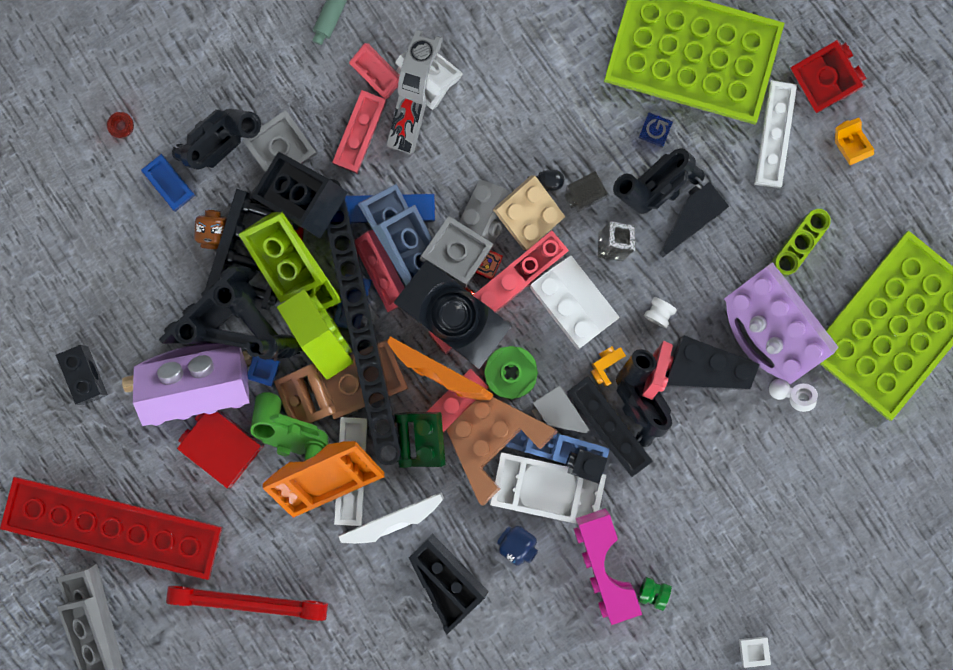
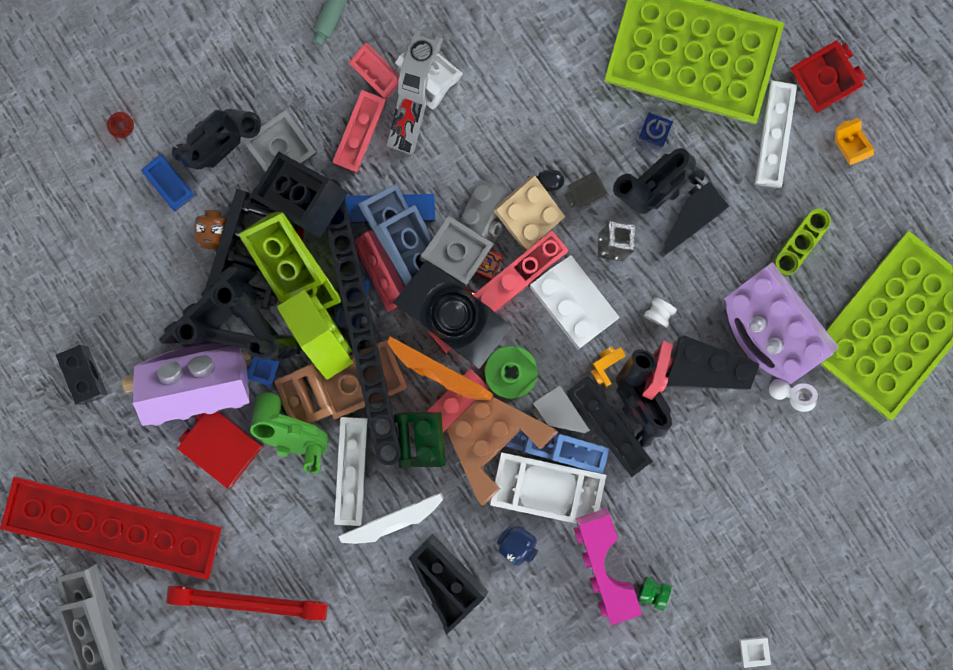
(322, 478): orange slope -> none
(586, 465): black bracket -> none

